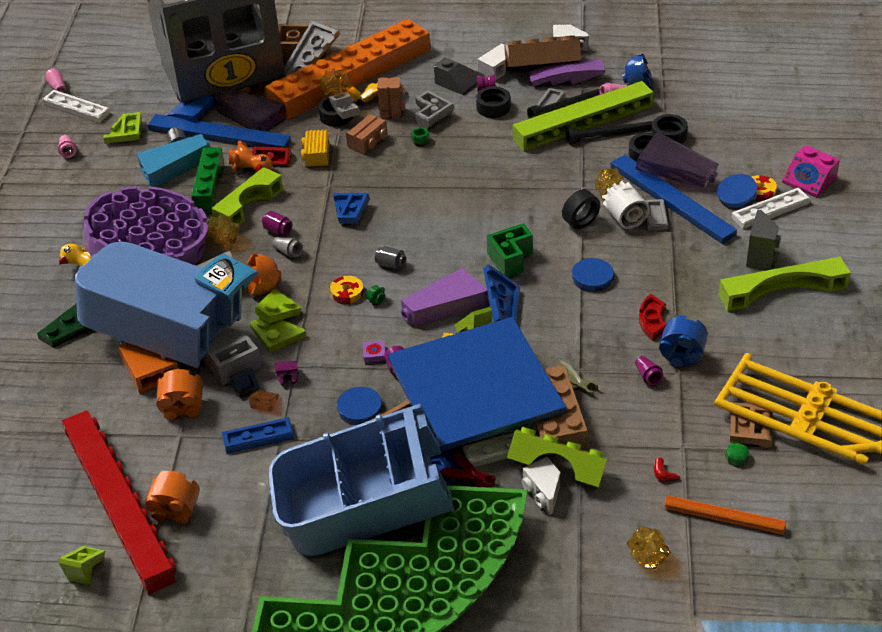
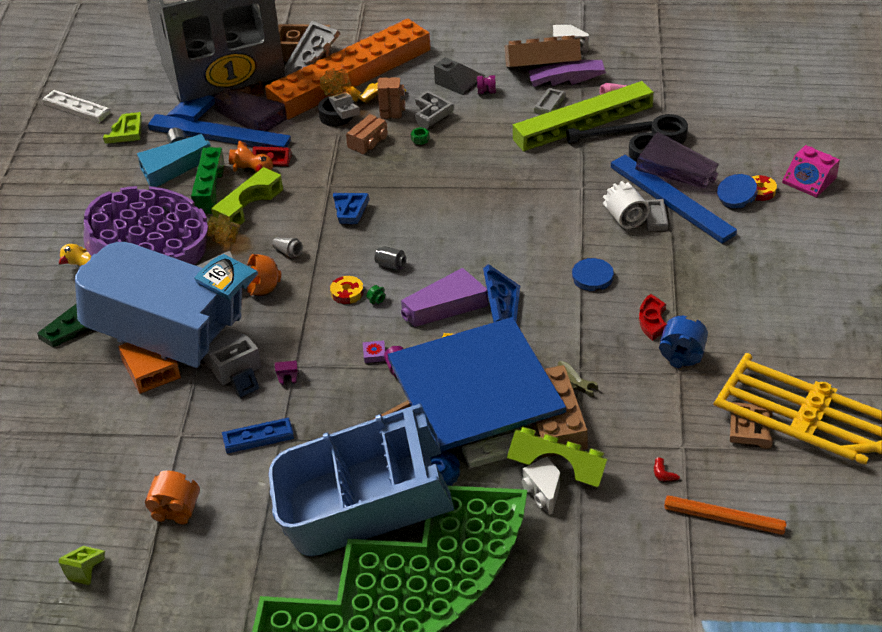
(55, 80): bright pink cone -> none
(66, 147): bright pink cone -> none
(120, 503): red brick -> none
(179, 394): orange brick -> none
(263, 400): clear orange slope -> none
(276, 307): lime wing -> none
(276, 334): lime wing -> none
(277, 223): magenta brick -> none
(315, 148): yellow brick -> none
(359, 405): blue tile -> none
(467, 472): dark red piece -> none
(474, 320): lime slope -> none
(493, 62): white slope -> none
(493, 94): black tyre -> none
(509, 247): green brick -> none
(535, 110): black piece -> none
(573, 205): black tyre -> none
(606, 179): clear yellow brick -> none
(637, 70): blue cylinder -> none
(648, 547): clear yellow brick -> none
(649, 371): magenta cone -> none
(737, 454): green tile -> none
(763, 243): dark grey slope -> none
(771, 207): white tile -> none
(823, 275): lime arch -> none

